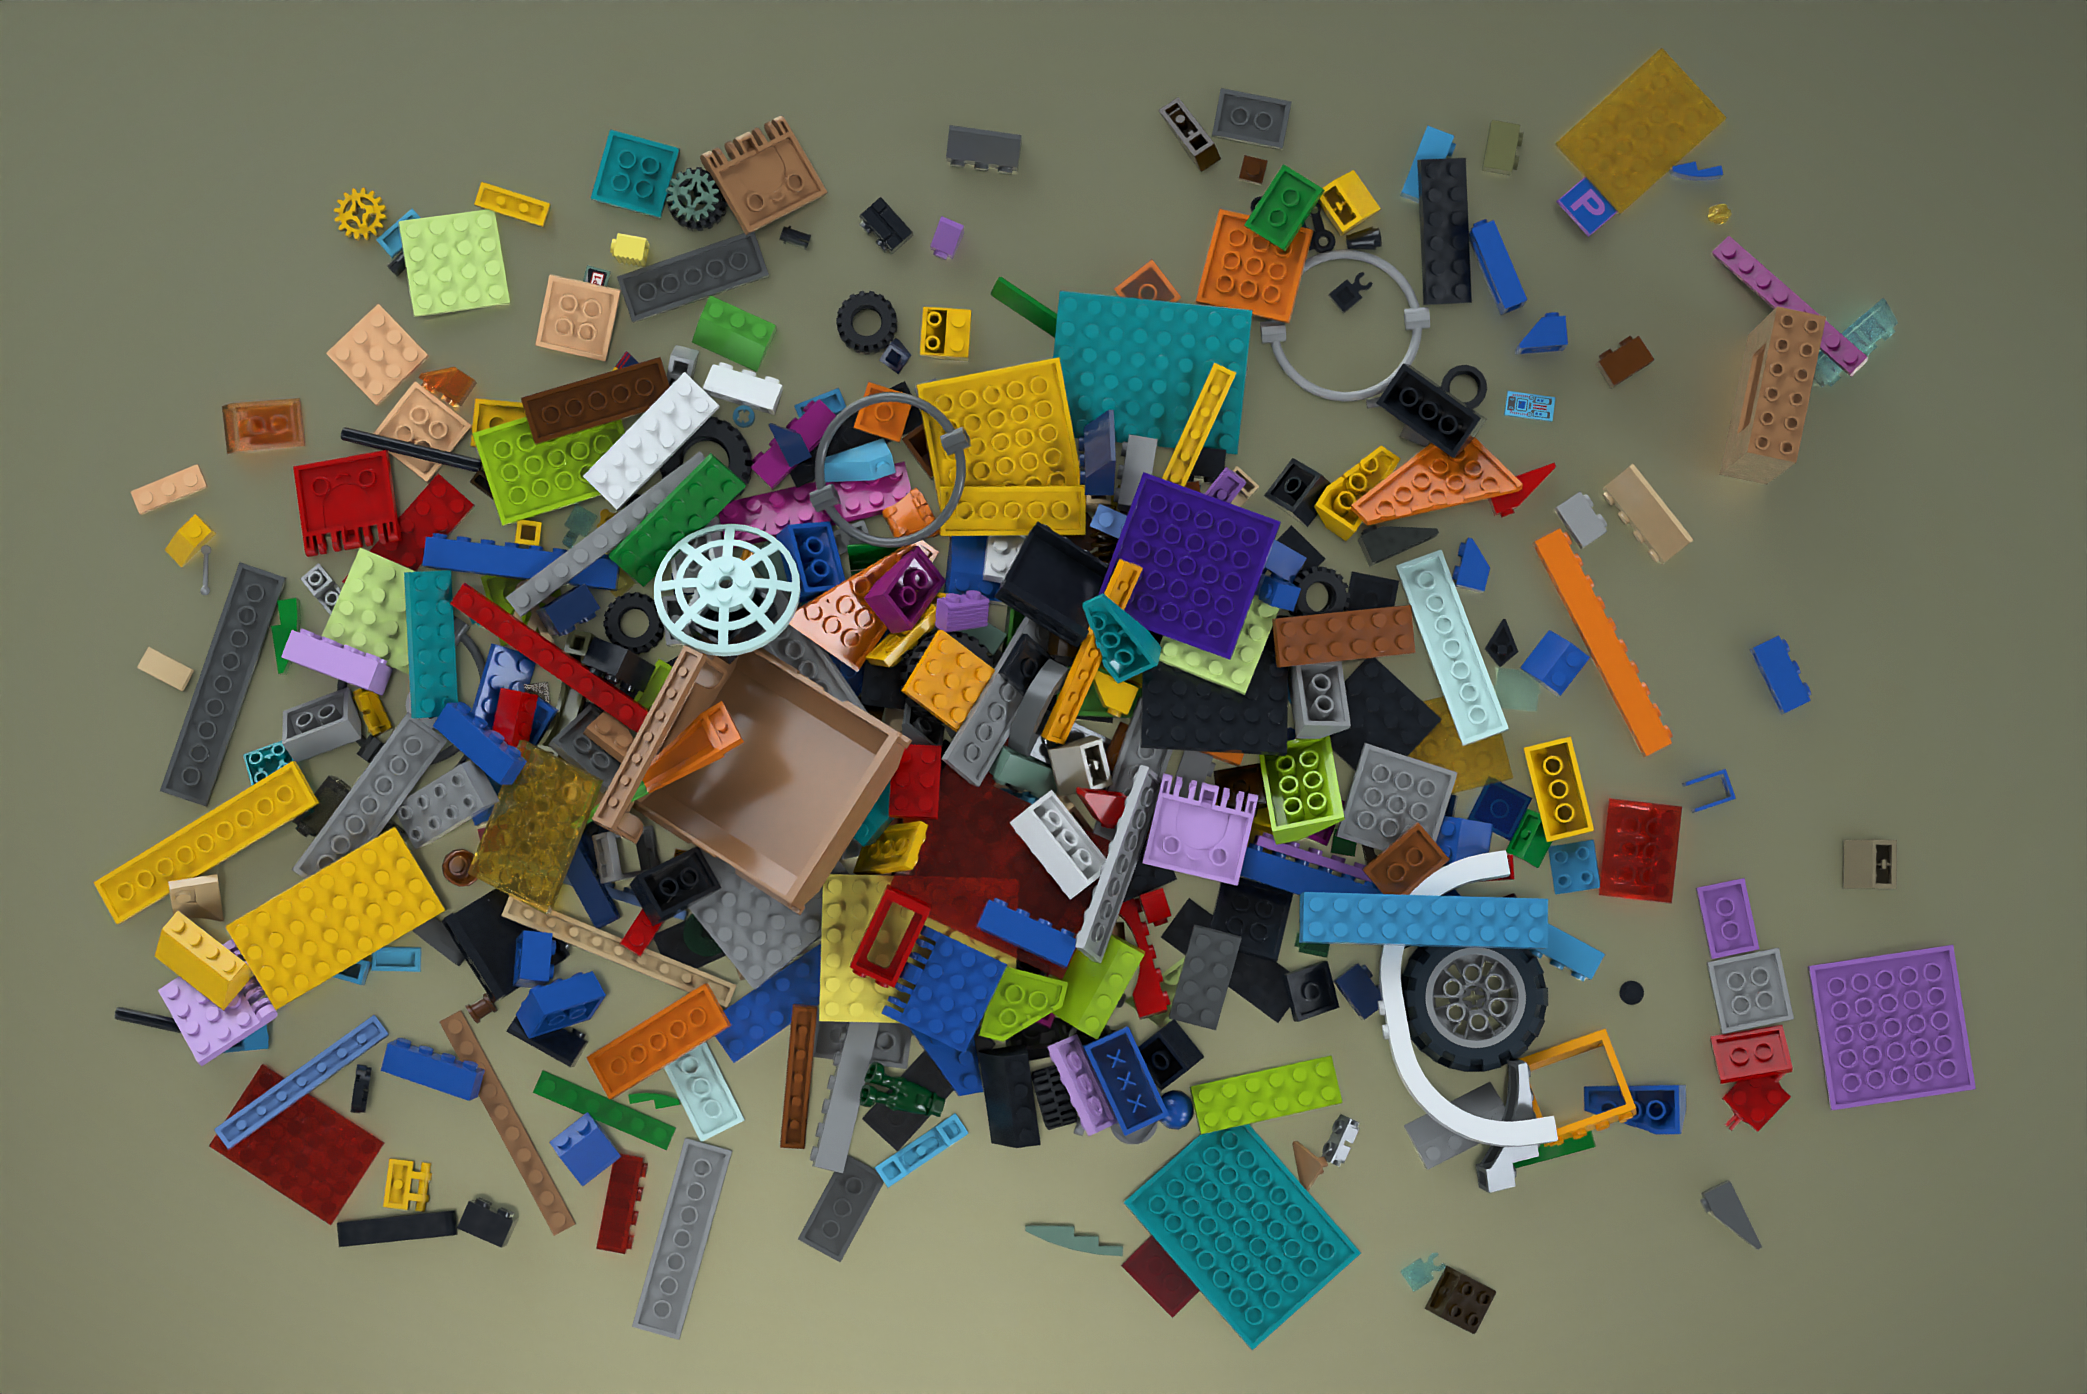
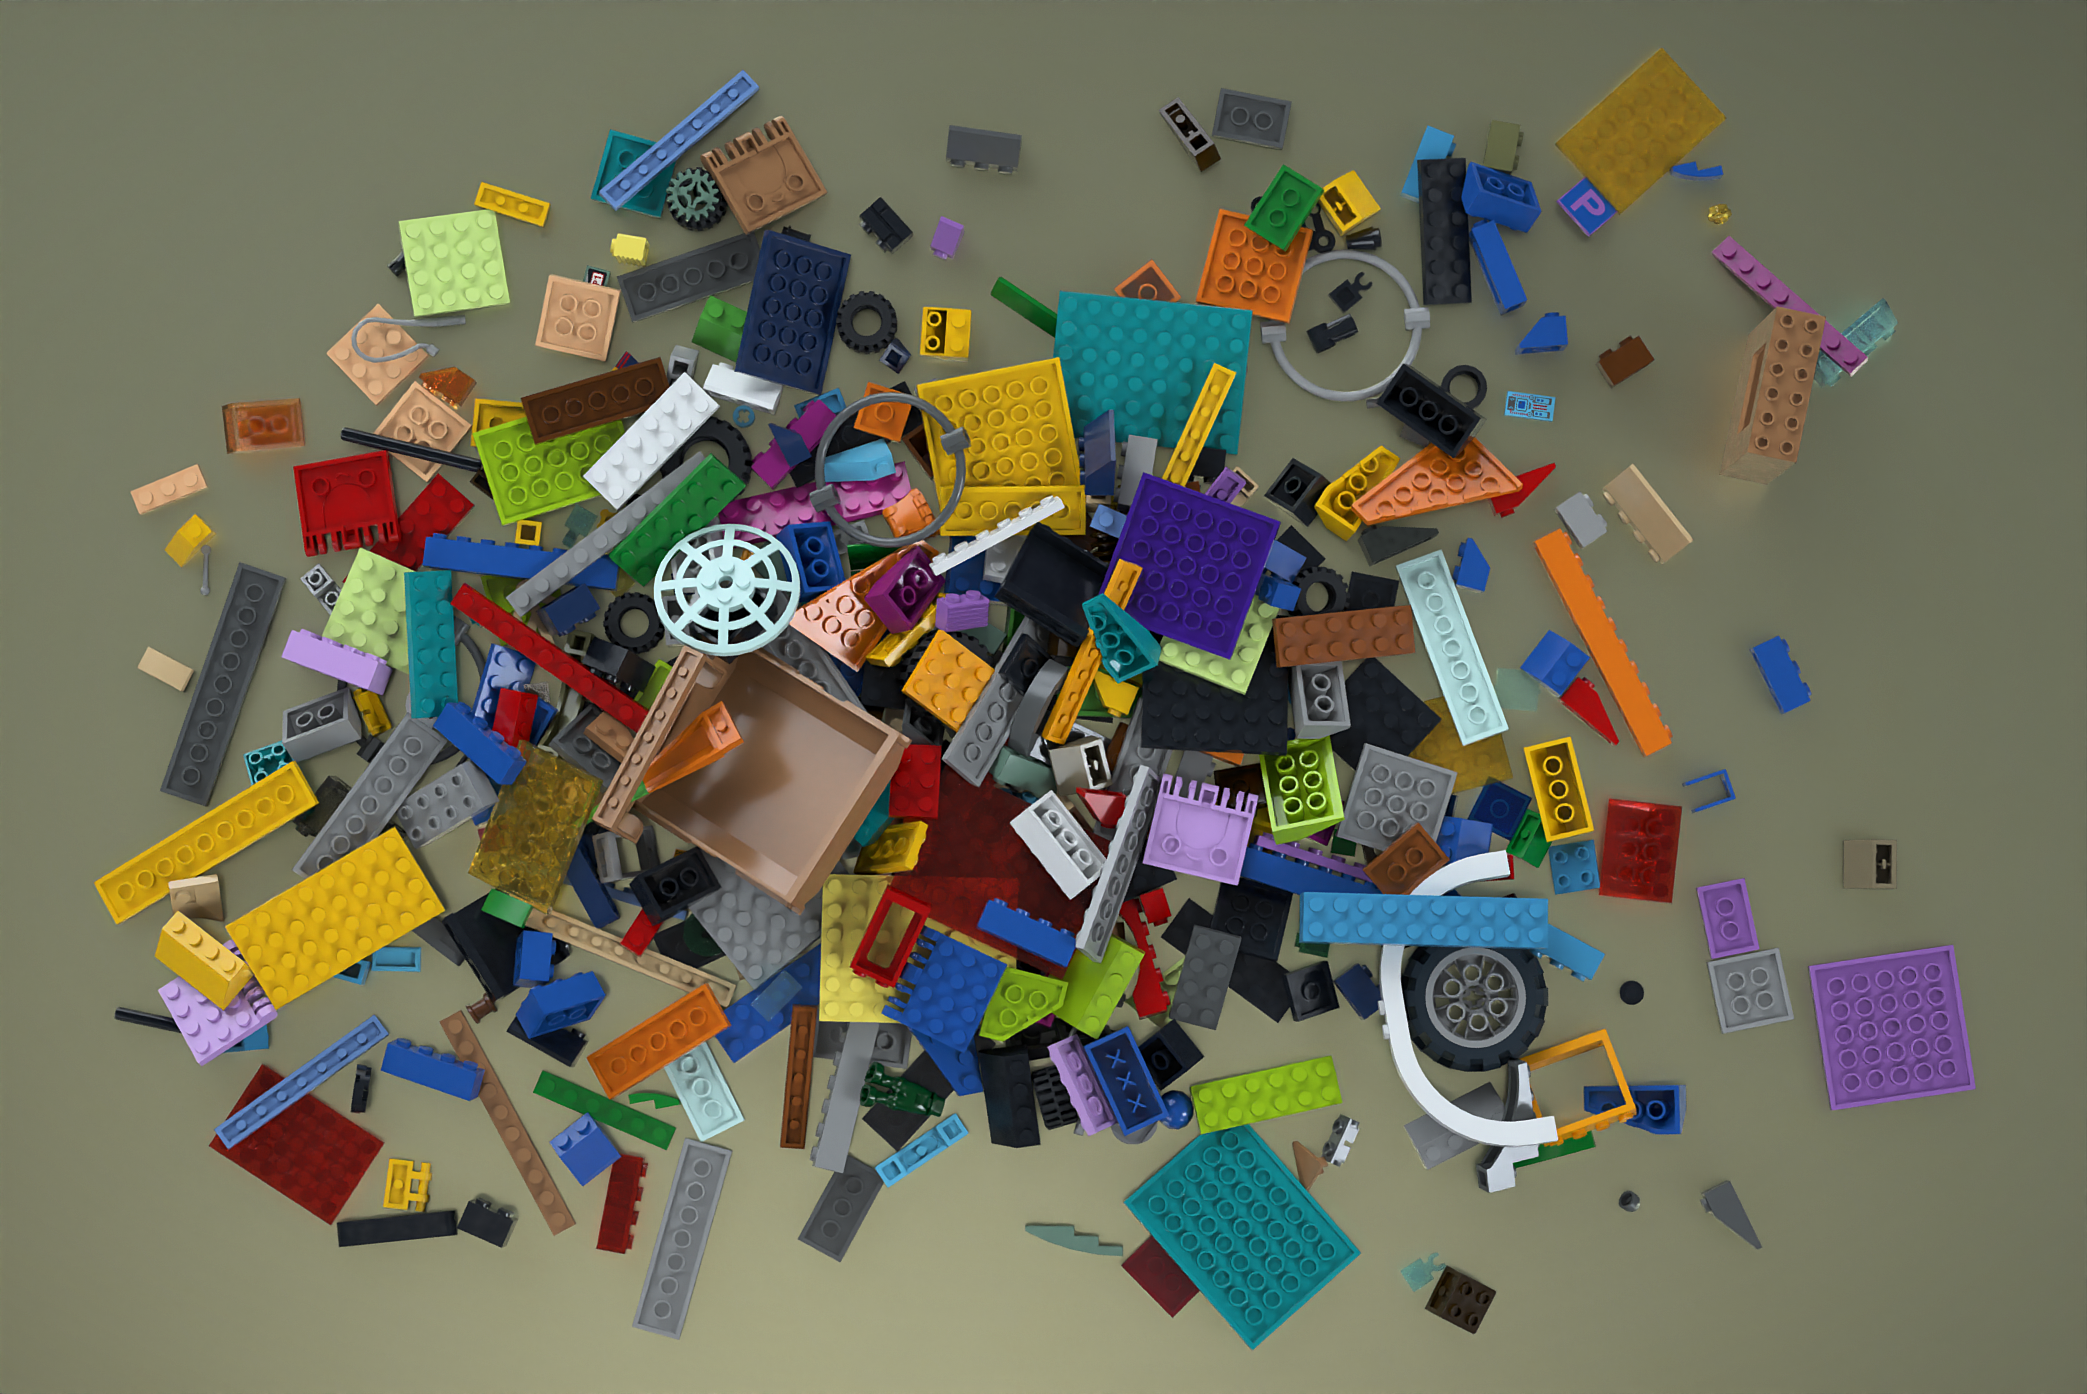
(290, 620): green slope -> none
(349, 216): yellow gear -> none
(391, 238): medium azure tile -> none
(431, 322): none -> light grey piece
(456, 867): dark orange hair -> none
(507, 908): none -> green slope
(679, 140): none -> medium blue plate
(776, 995): none -> clear light blue panel
(792, 312): none -> dark blue plate
(987, 539): none -> white plate
(1253, 170): reddish brown plate -> none
(1327, 335): none -> black piece
(1500, 198): none -> blue slope
(1501, 645): black piece -> none
(1587, 706): none -> red slope
(1629, 1201): none -> dark grey hinge
(1751, 1054): red plate -> none
(1755, 1101): red plate -> none

